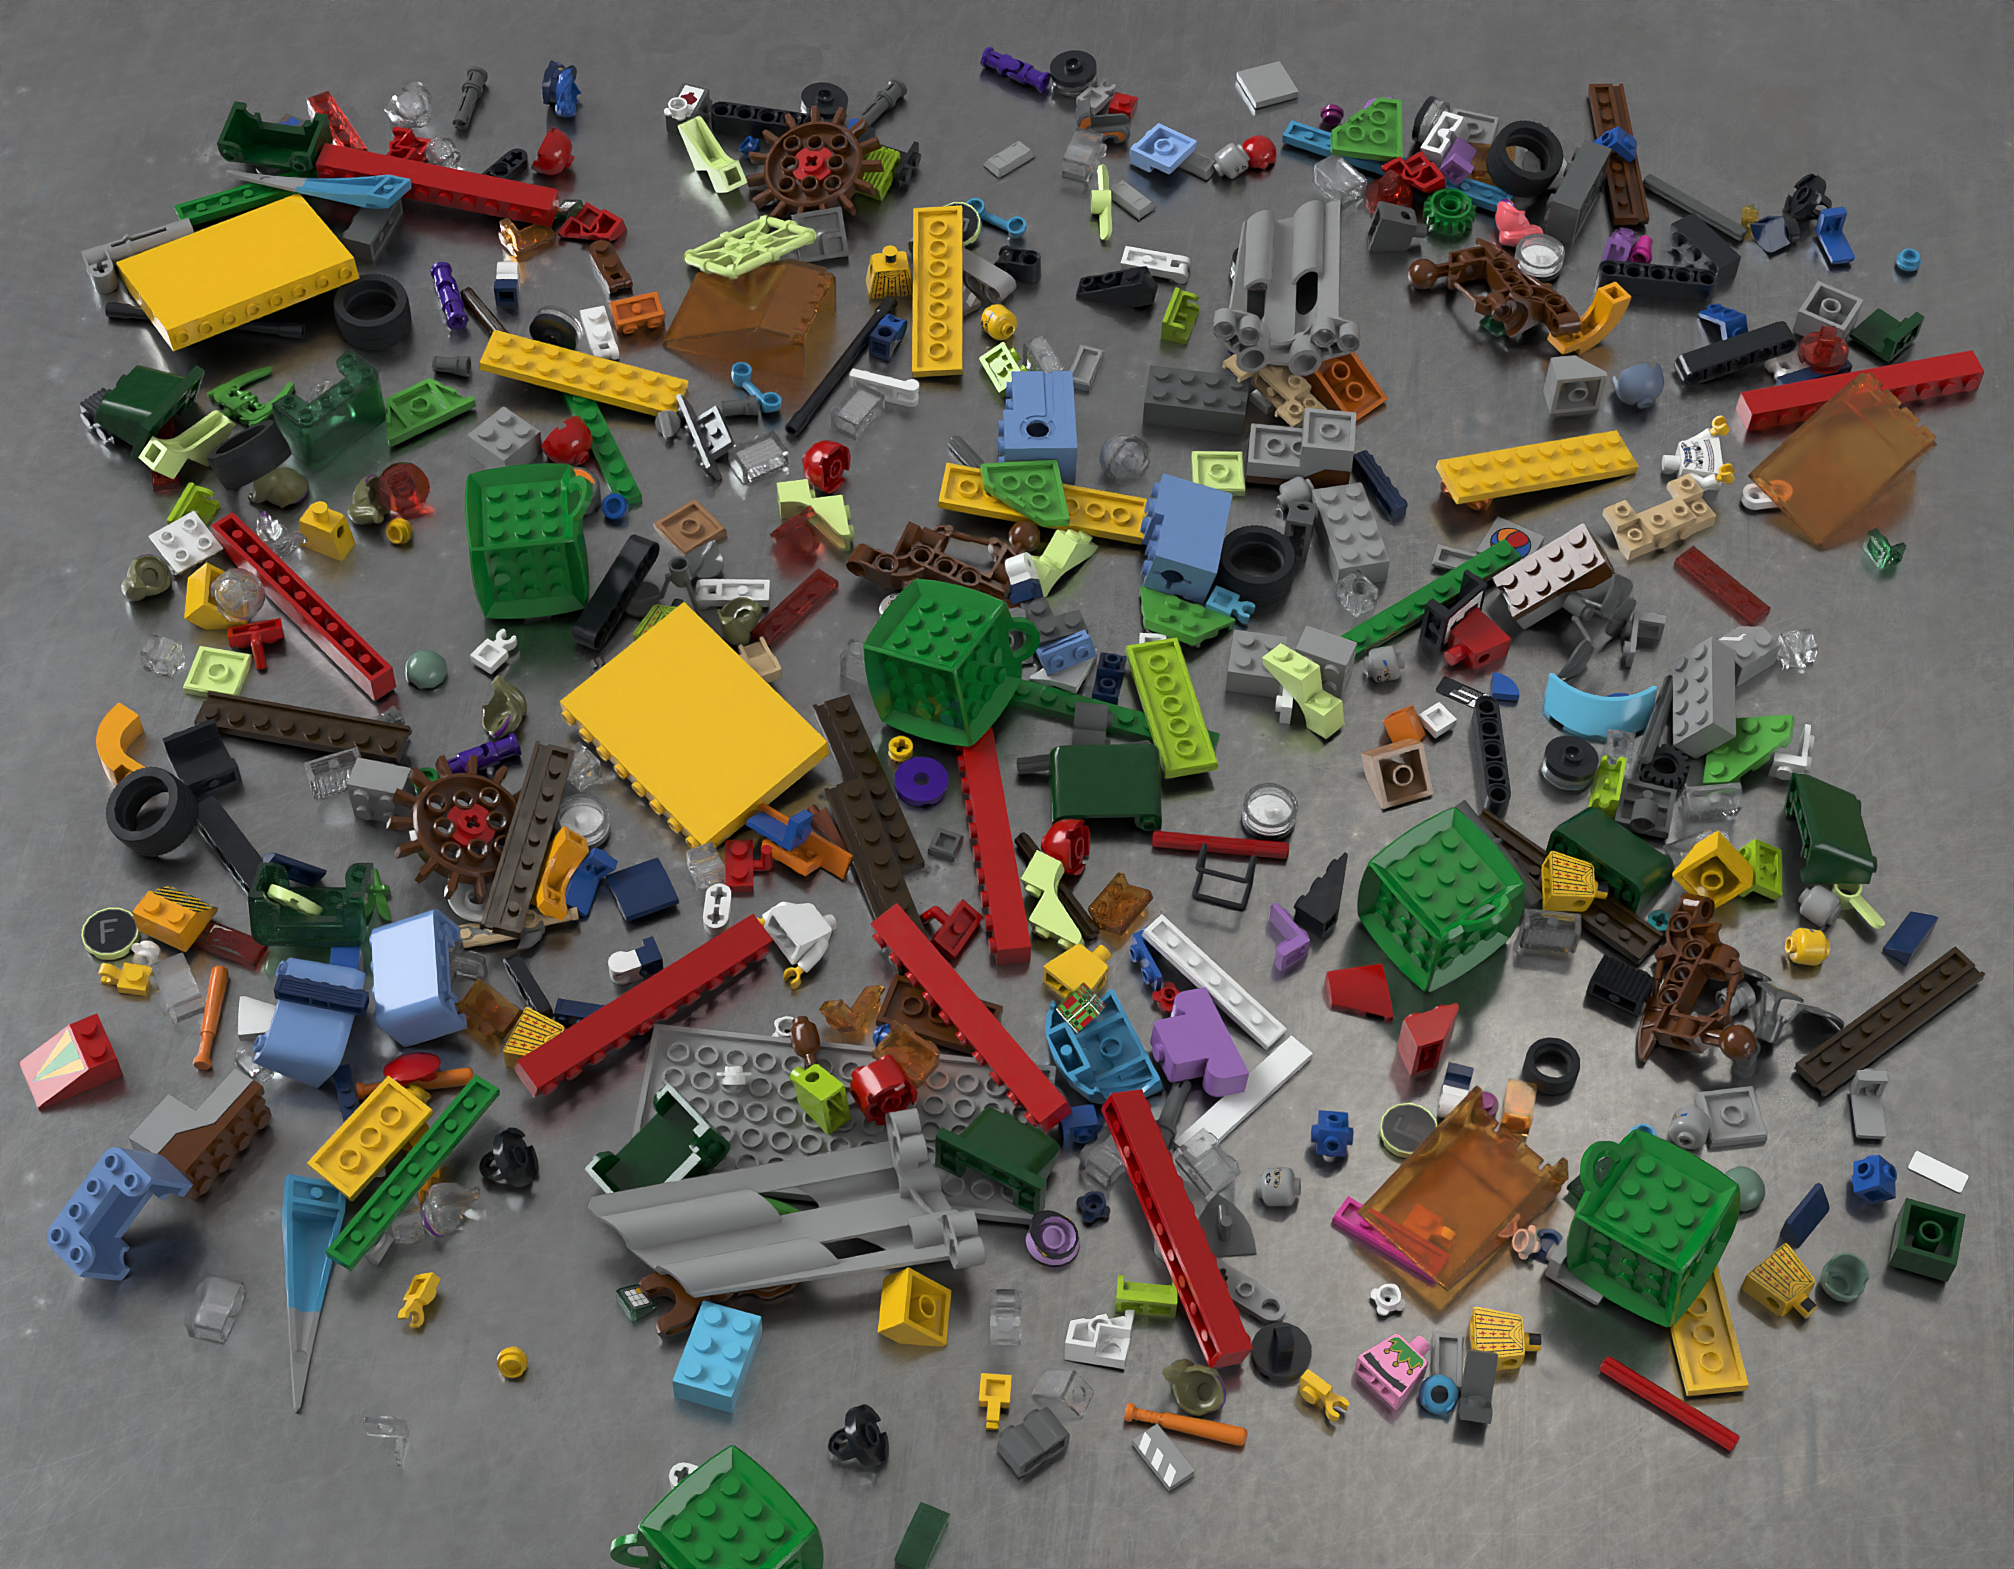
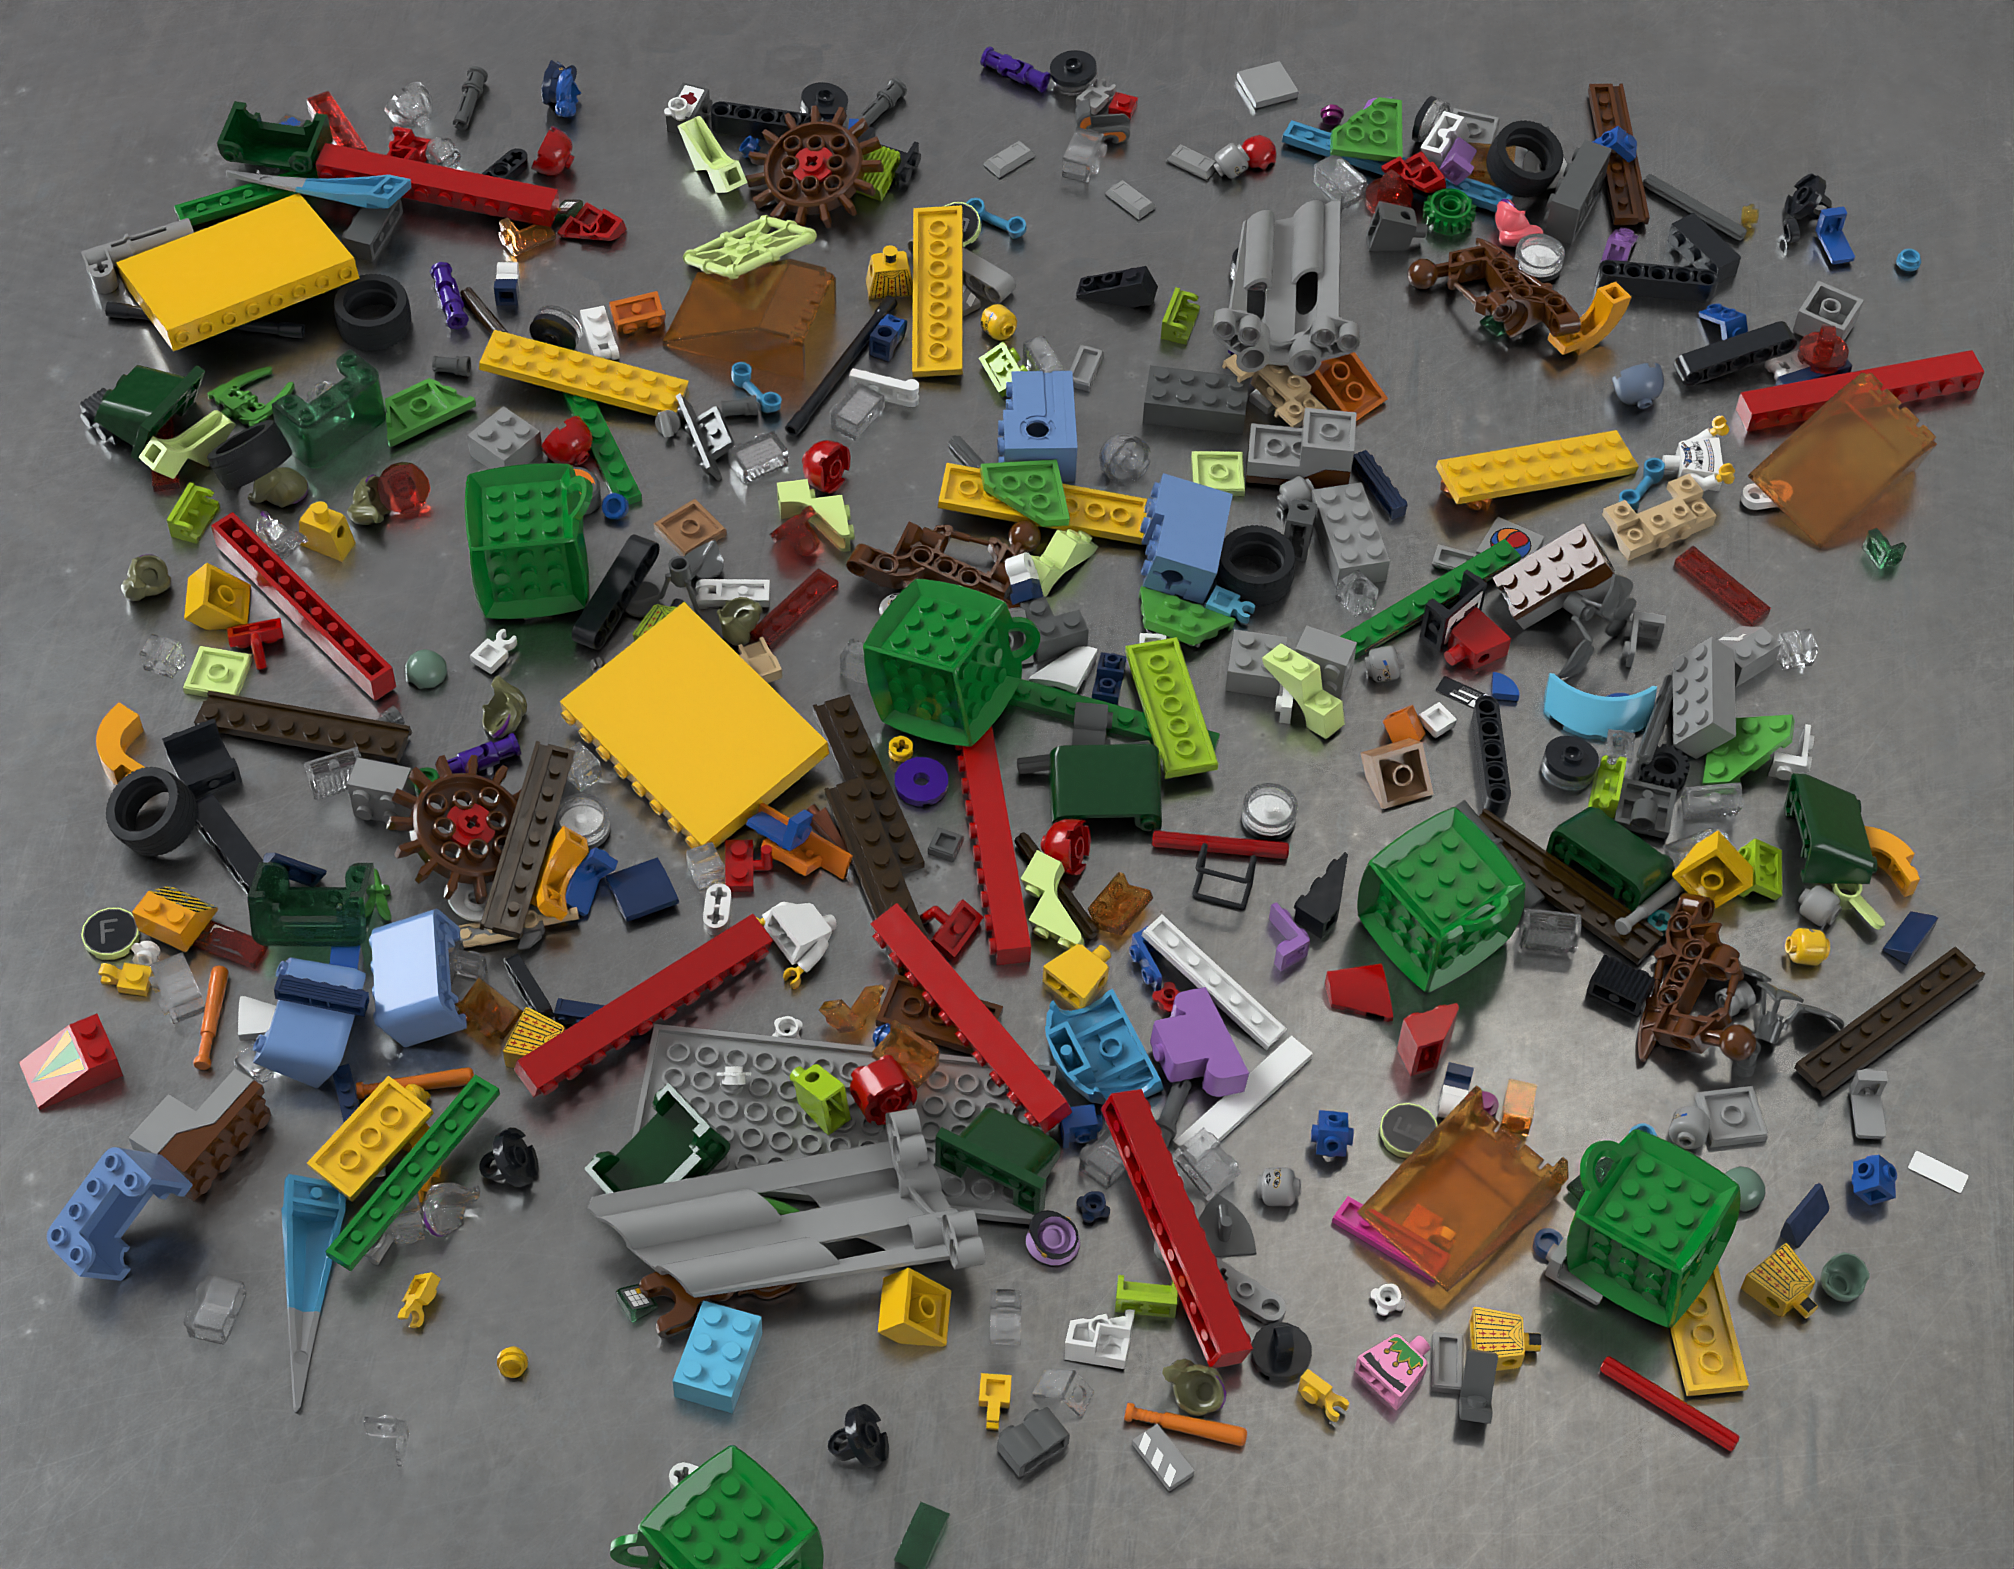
(185, 543): white hinge -> none
(238, 594): clear cylinder -> none
(294, 901): yellowish green tile -> none
(399, 531): yellow plate -> none
(413, 1067): red dish -> none
(609, 266): reddish brown plate -> none
(635, 964): leg -> none
(805, 1039): reddish brown plant -> none
(830, 232): flat silver plate -> none
(1020, 263): black piece -> none
(1066, 652): medium blue bracket -> none
(1080, 1007): piece -> none
(1102, 203): yellowish green piece -> none
(1157, 263): white plate -> none
(1162, 149): light blue plate -> none
(1425, 1394): dark azure piece -> none
(1526, 1241): white plate -> none
(1560, 1049): black tyre -> none
(1569, 884): yellow torso -> none
(1573, 385): light grey slope -> none
(1642, 250): dark pink cone -> none
(1649, 906): none -> light grey piece
(1652, 474): none -> dark azure bar
(1770, 233): brick -> none
(1887, 335): dark green bracket -> none
(1894, 858): none -> light orange arch
(1927, 1239): dark green brick -> none

